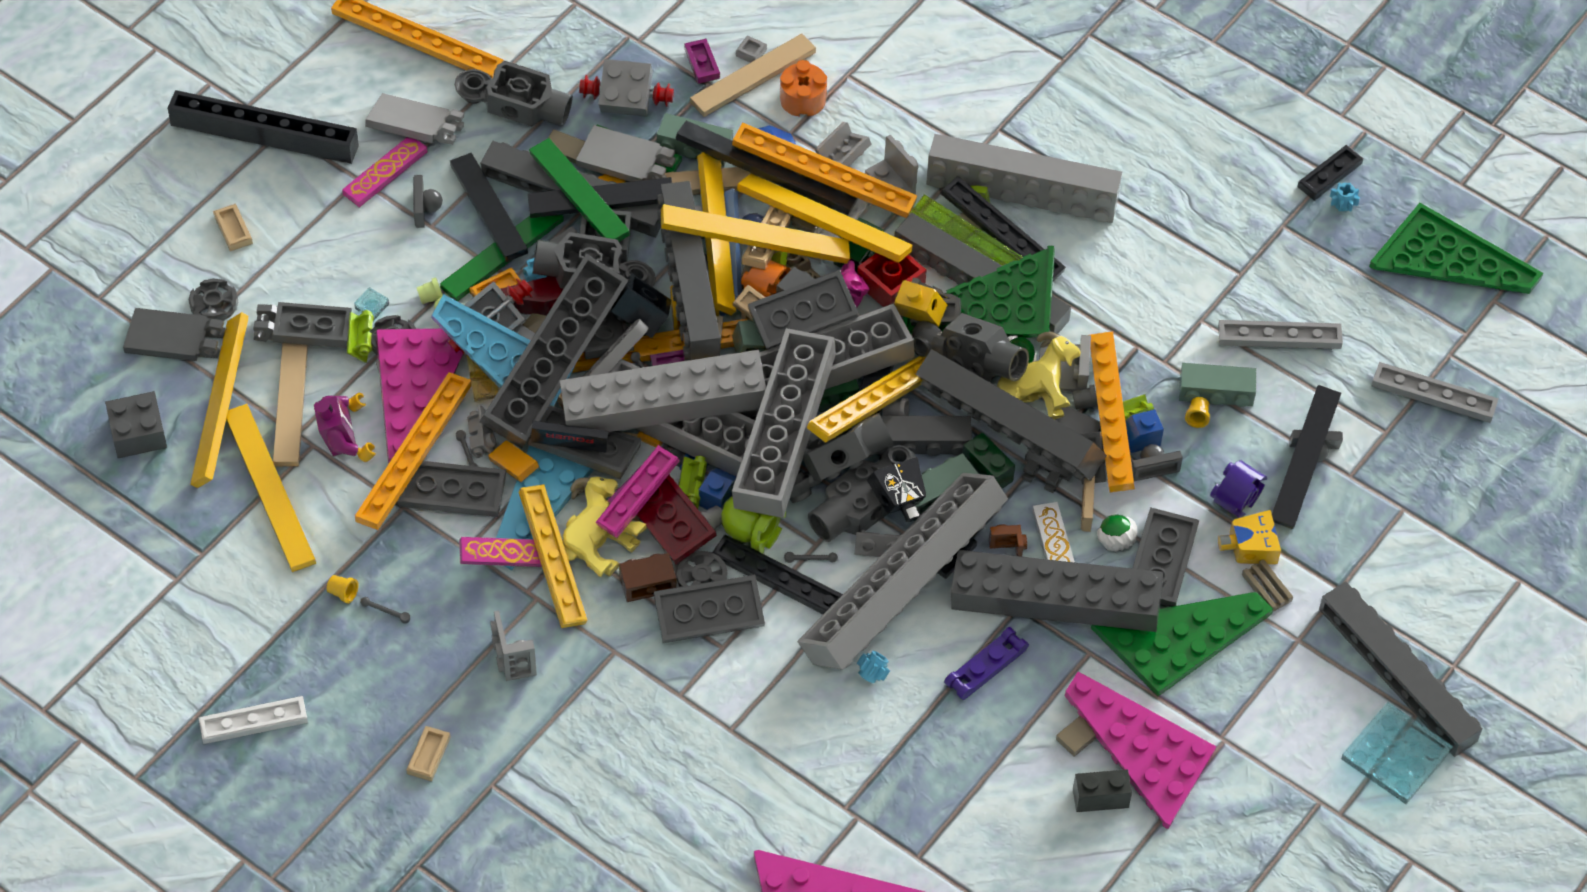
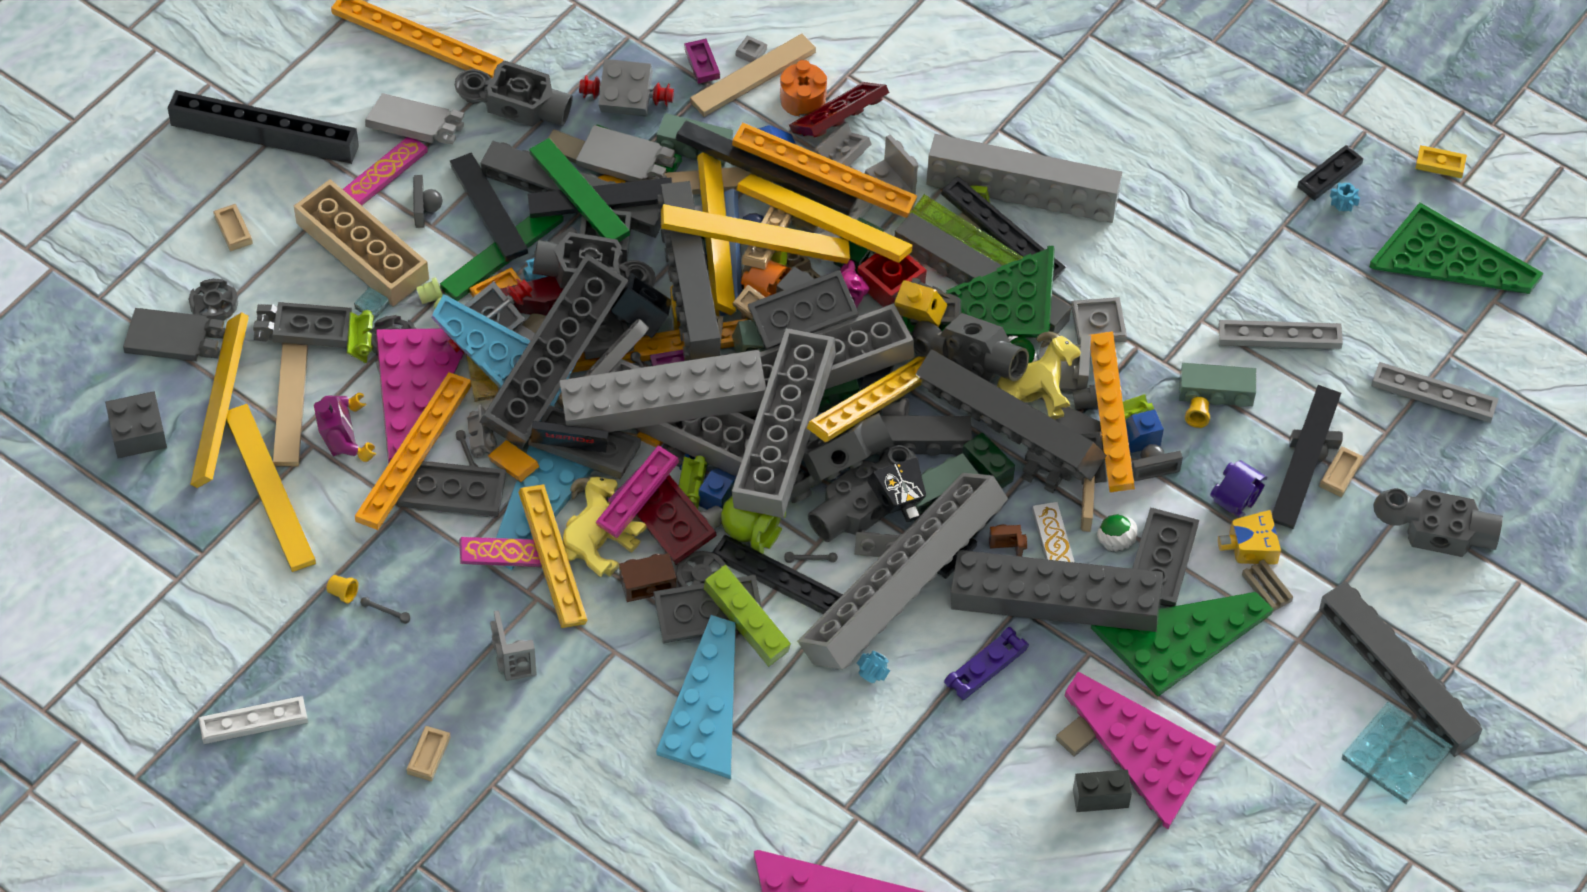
(361, 242): none -> tan brick
(703, 714): none -> medium azure wing
(747, 615): none -> lime brick
(838, 109): none -> dark red plate
(1099, 316): none -> light grey tile
(1341, 471): none -> tan tile
(1439, 520): none -> dark grey brick
(1440, 161): none -> yellow plate

